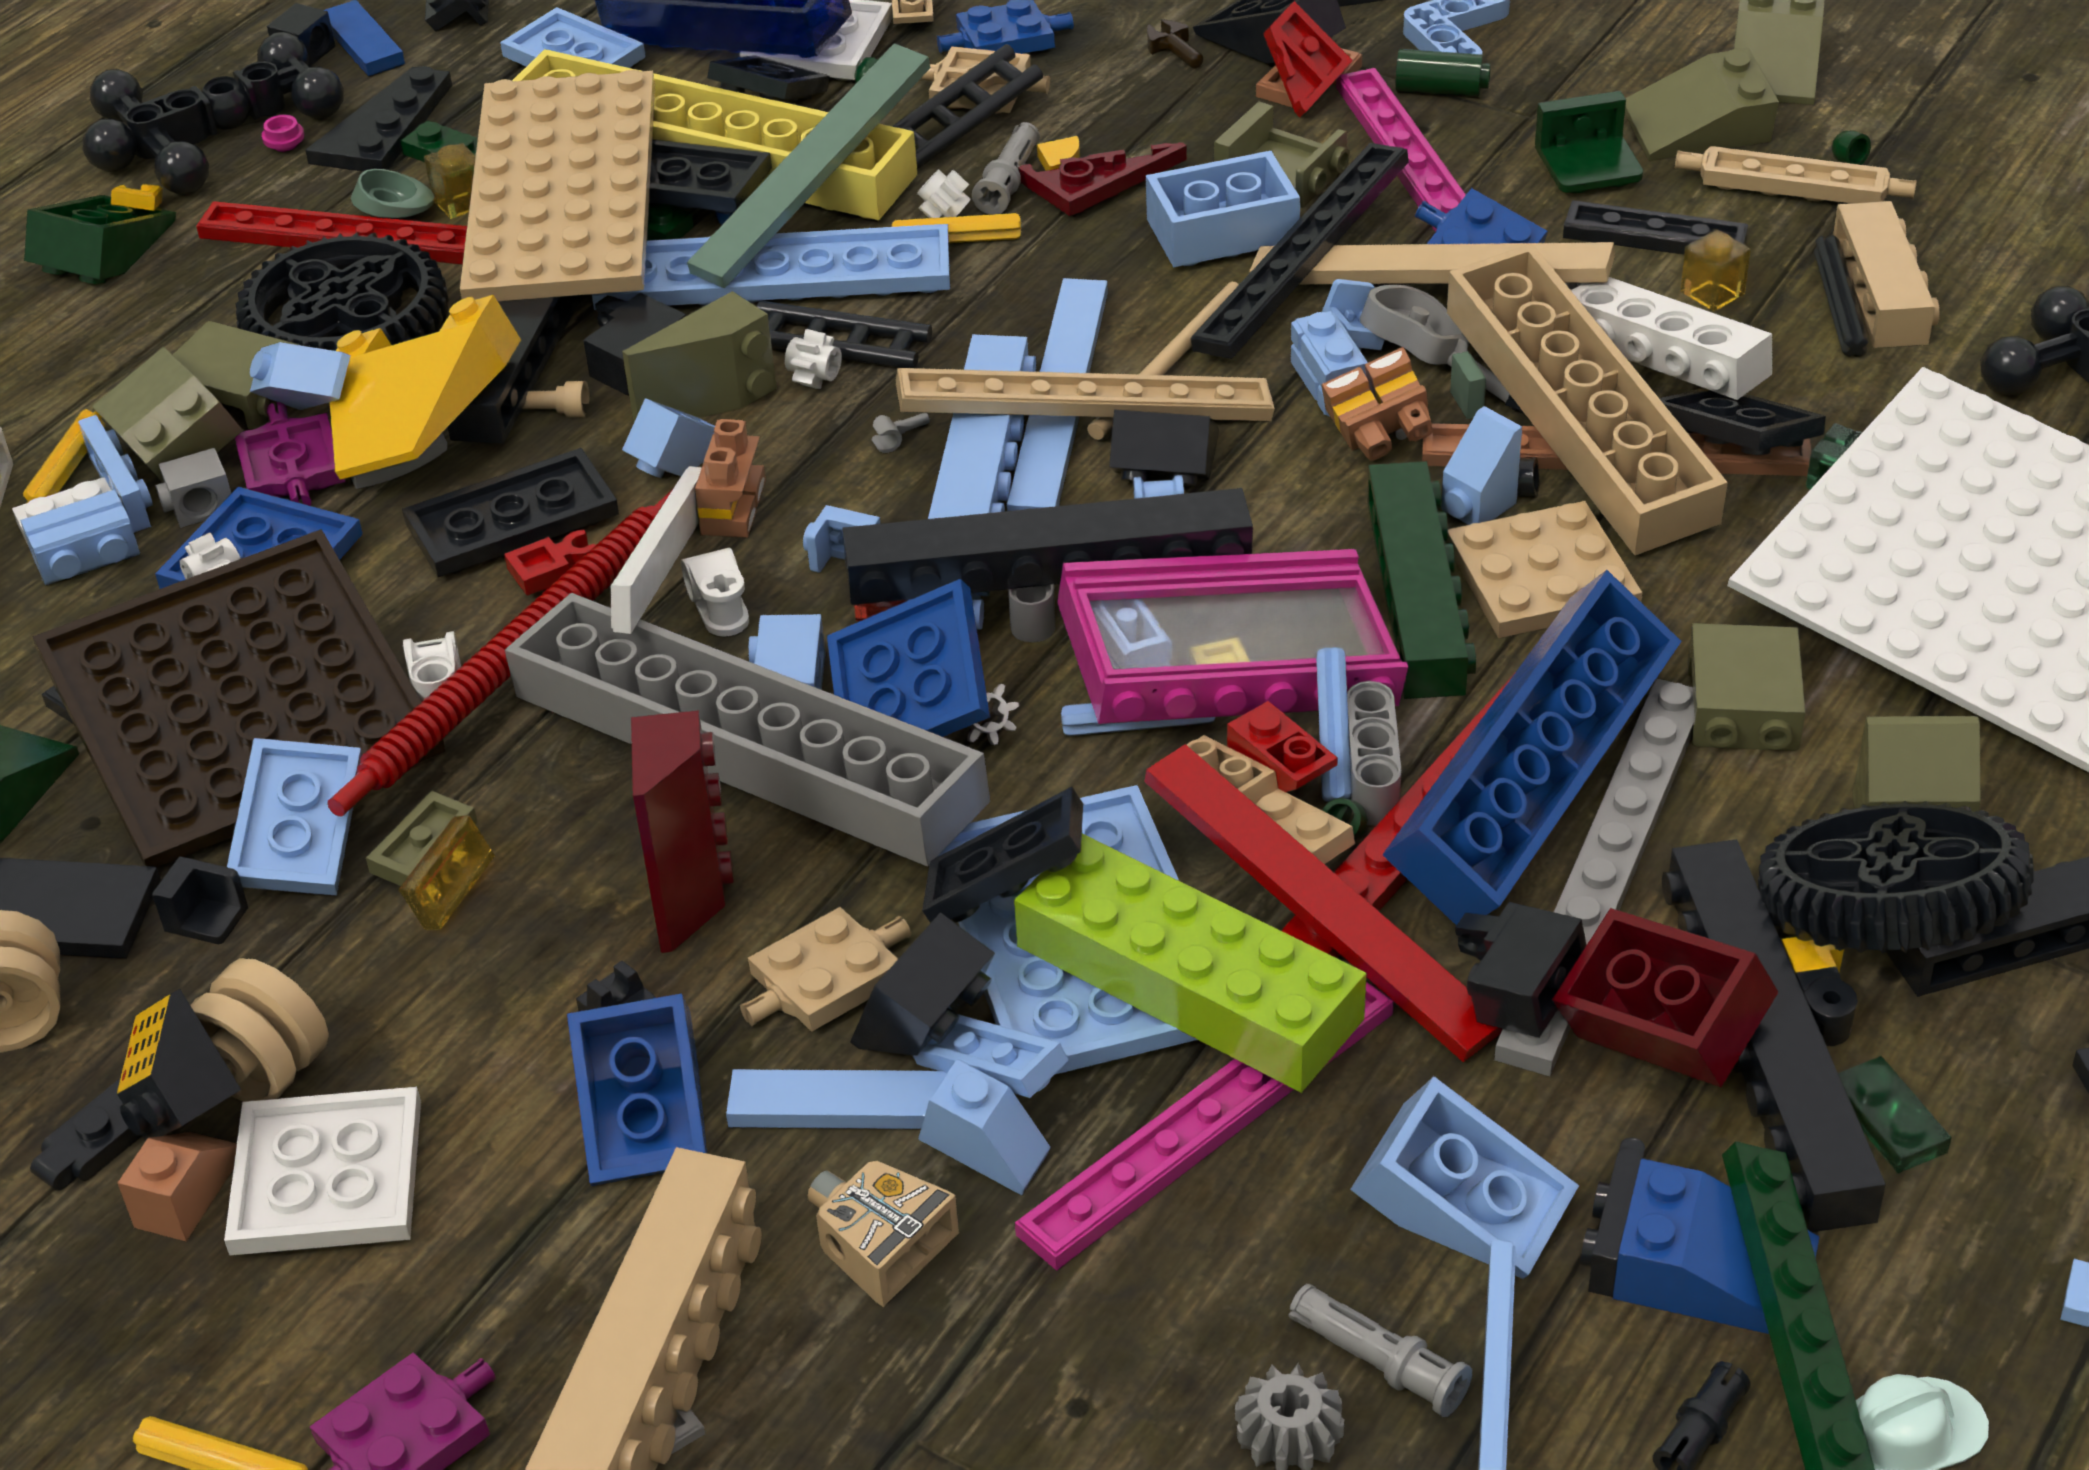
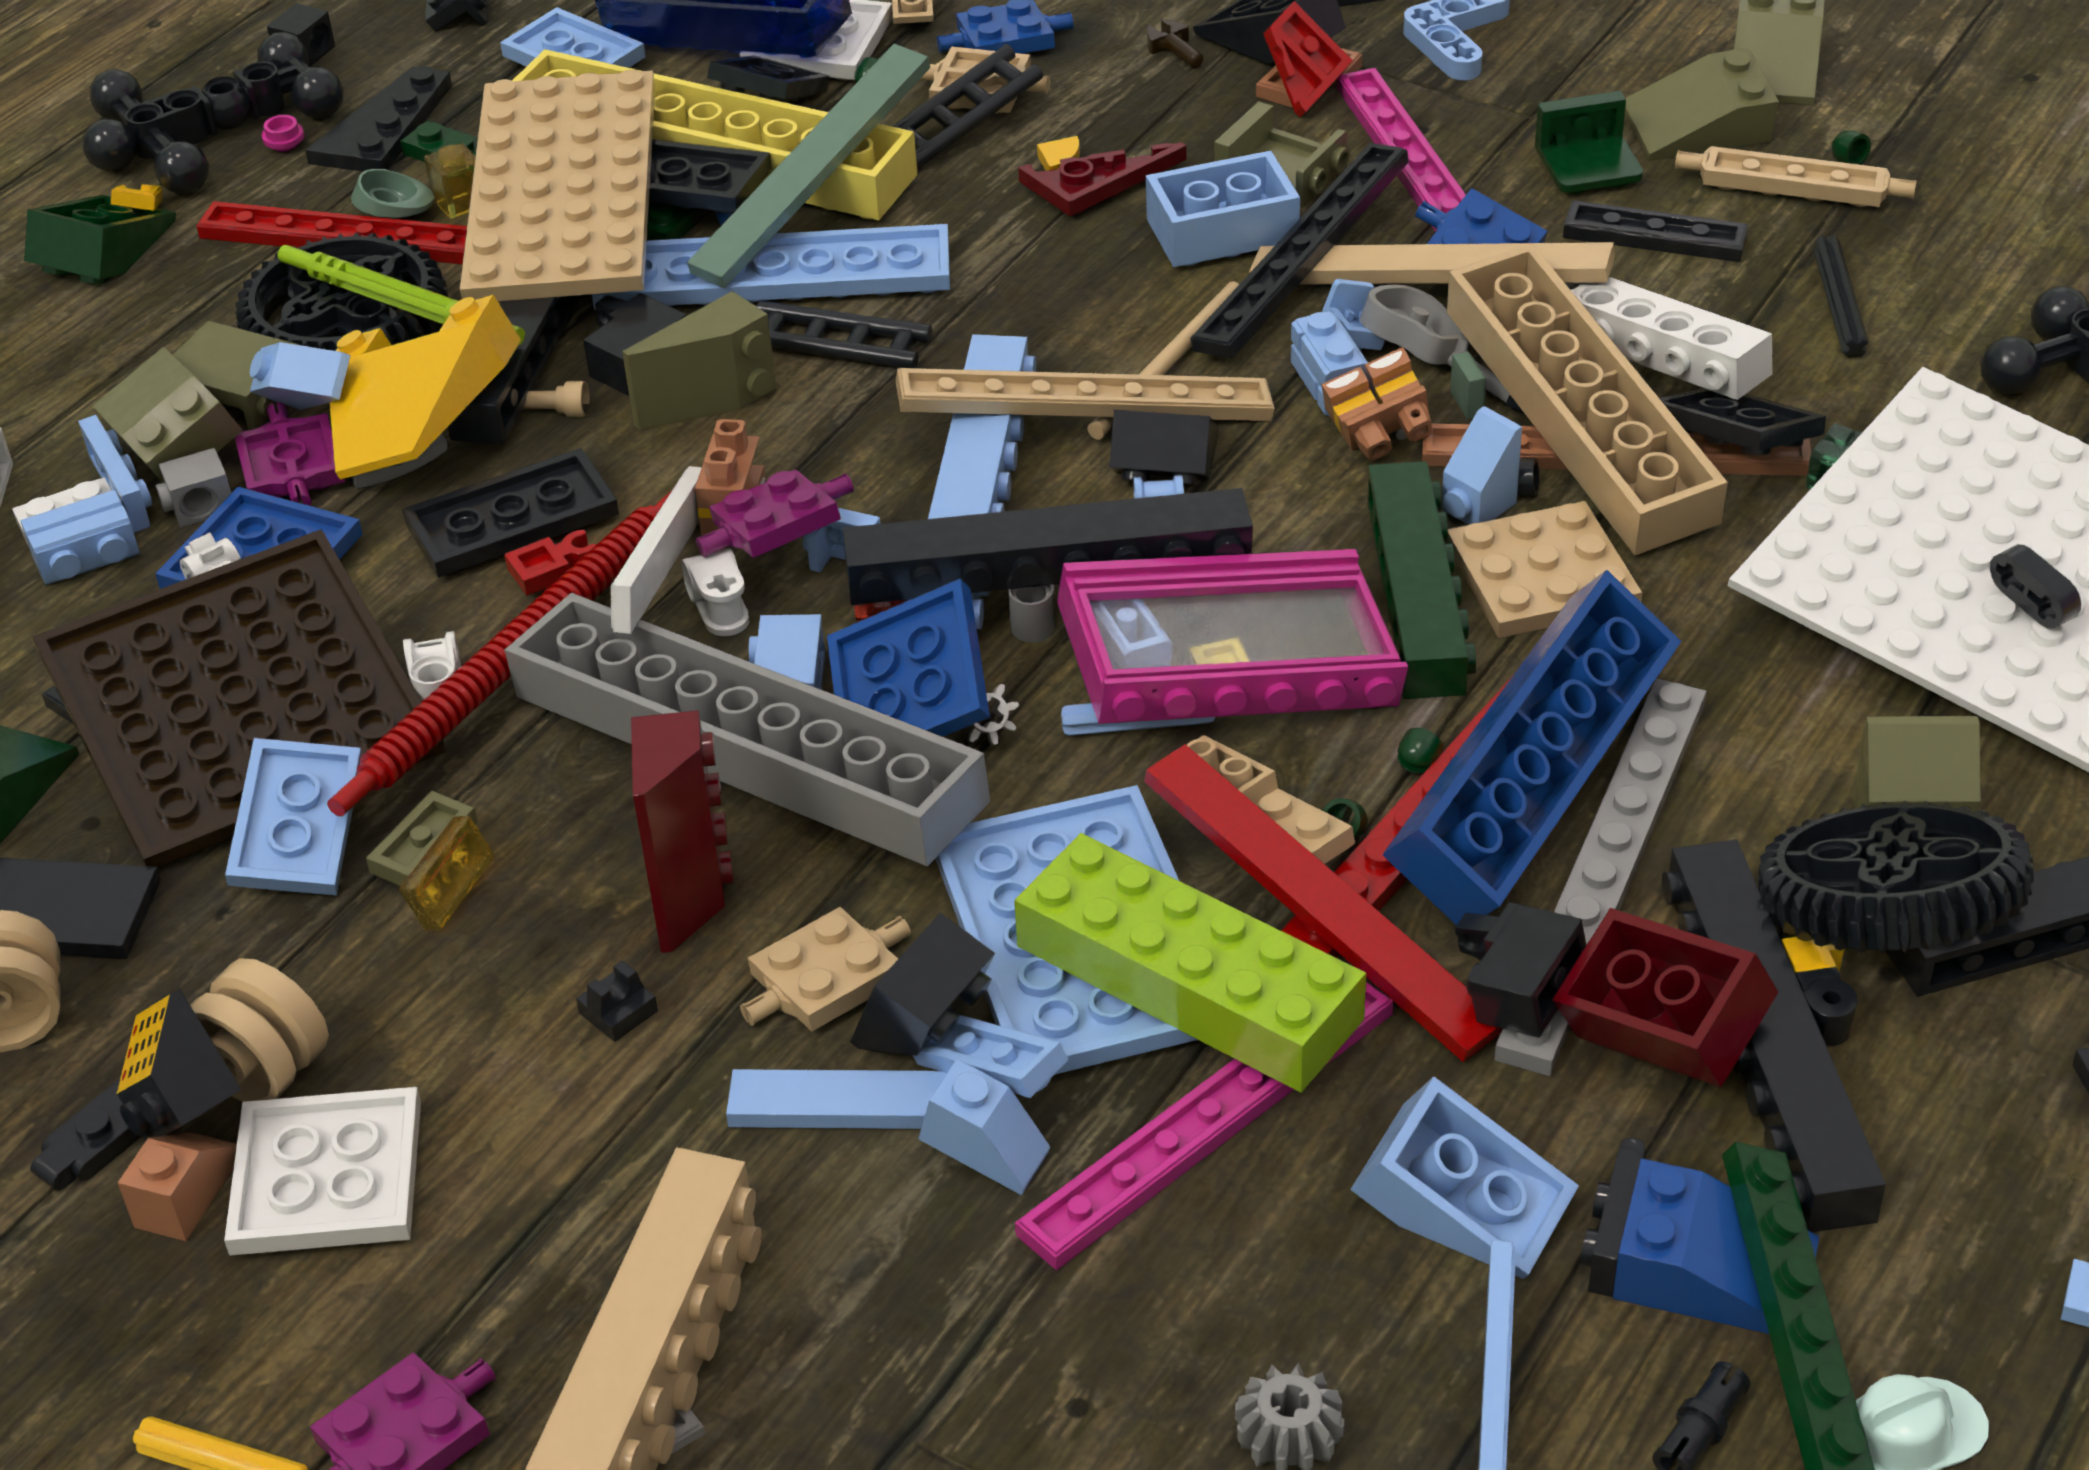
(61, 461): yellow axle -> none
(200, 900): black panel -> none
(364, 38): blue tile -> none
(373, 284): none -> lime axle
(636, 1086): blue slope -> none
(667, 439): light blue slope -> none
(773, 513): none -> magenta plate
(813, 359): white gear -> none
(882, 1225): tan torso -> none
(890, 432): light grey hand -> none
(943, 195): white gear -> none
(974, 227): yellow axle -> none
(1002, 175): light grey pin -> none
(1005, 857): black plate -> none
(1048, 438): light blue tile -> none
(1280, 745): red slope -> none
(1334, 721): light blue axle -> none
(1373, 749): light grey beam -> none
(1403, 1360): light grey pin -> none
(1419, 750): none -> dark green hinge
(1441, 72): dark green brick -> none
(1715, 270): clear yellow brick -> none
(1746, 686): olive panel -> none
(1885, 275): tan brick -> none
(1893, 1115): clear green plate -> none
(2035, 586): none -> black beam

